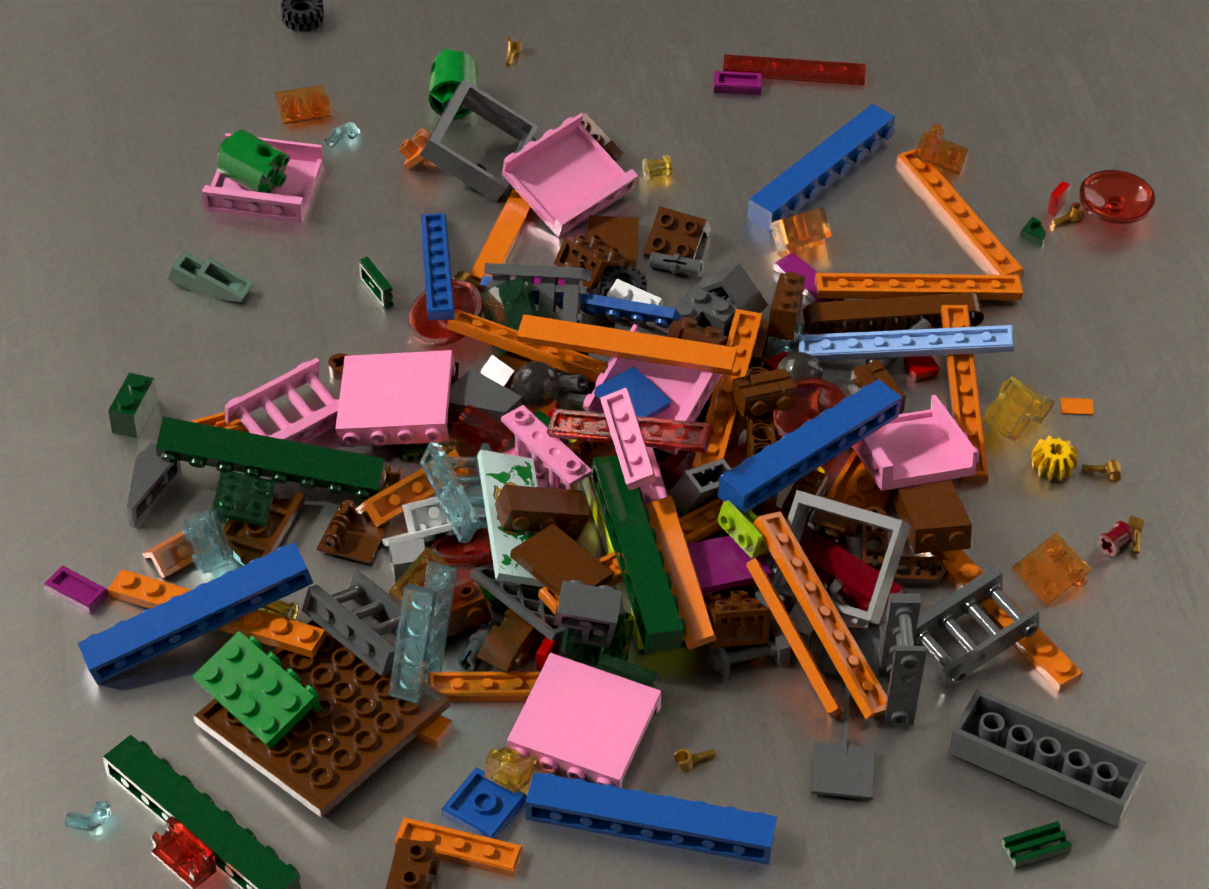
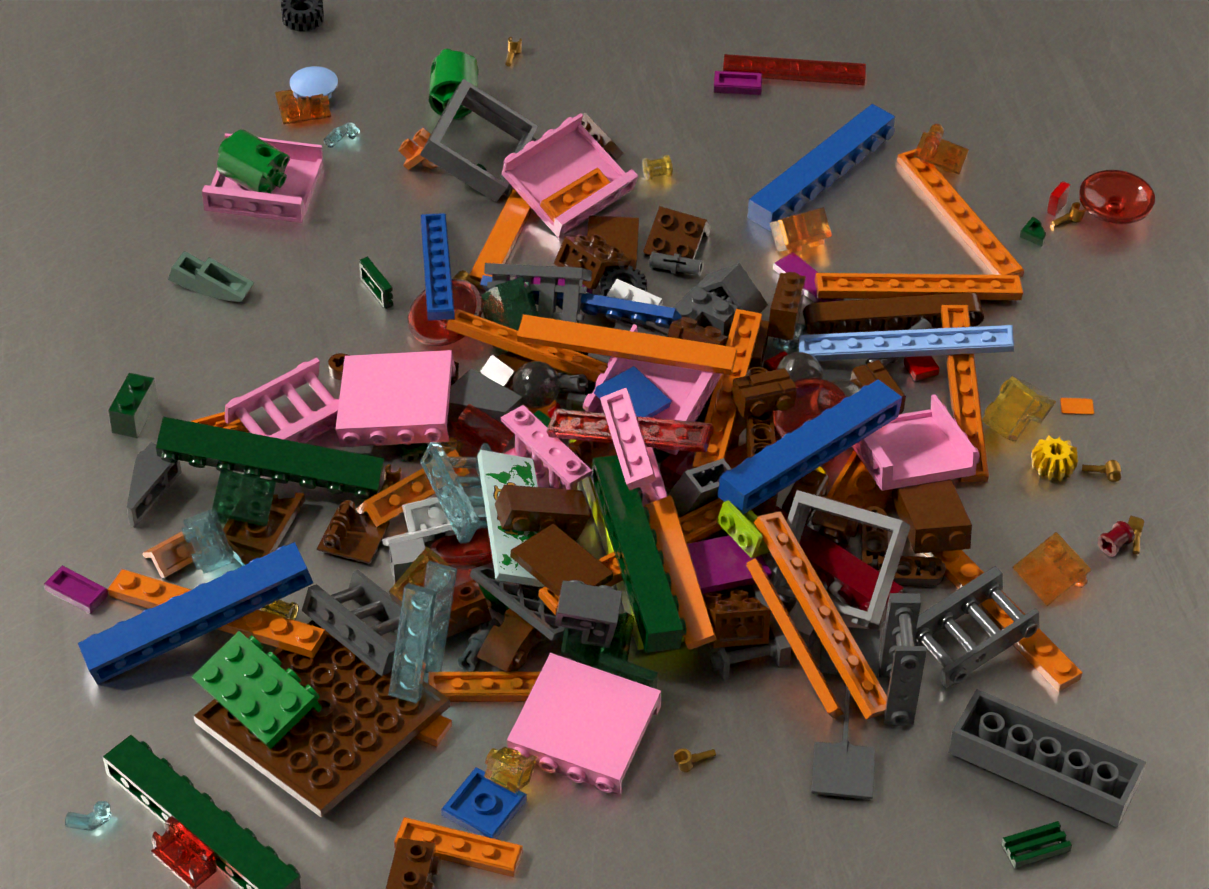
(313, 81): none -> light blue dish
(544, 650): red tile -> none
(574, 193): none -> orange tile
(651, 818): blue brick -> none

